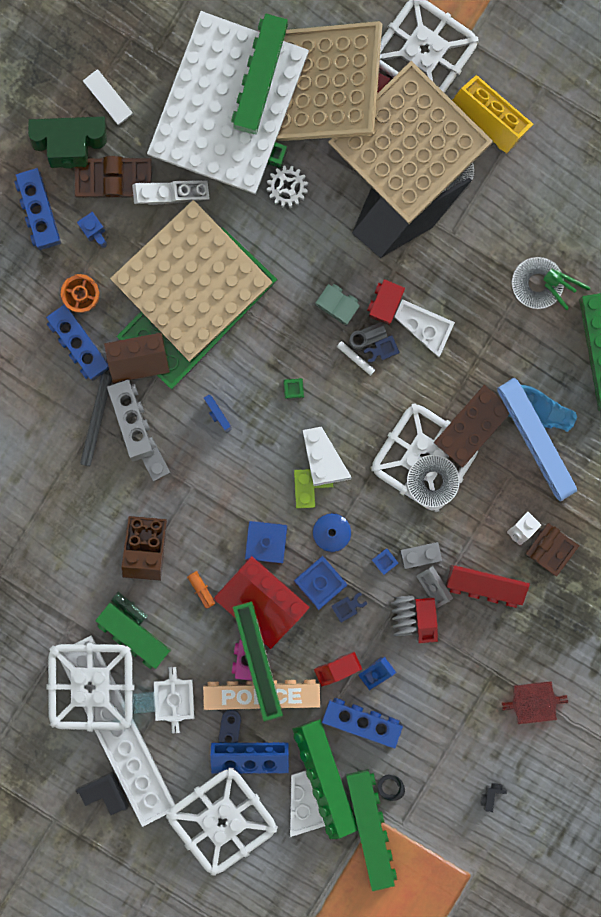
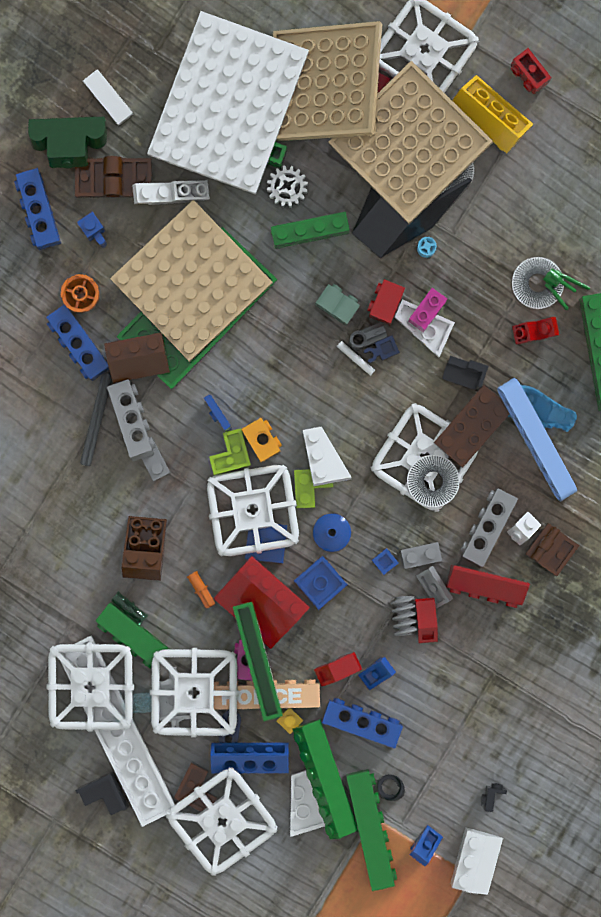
(194, 777): none -> reddish brown plate
(203, 702): none -> white plate
(236, 454): none -> lime plate
(260, 73): green brick -> none
(263, 517): none -> white plate
(264, 451): none -> light orange brick
(289, 720): none -> yellow plate
(293, 388): green tile -> none
(310, 230): none -> green brick
(345, 608): dark blue plate -> none
(425, 845): none -> blue slope
(427, 310): none -> dark pink brick
(428, 244): none -> medium azure wheel
(465, 373): none -> black panel
(476, 861): none -> white slope
(507, 503): none -> light grey brick
(530, 71): none -> red brick
(534, 702): clear red plate -> none
(535, 330): none -> red slope

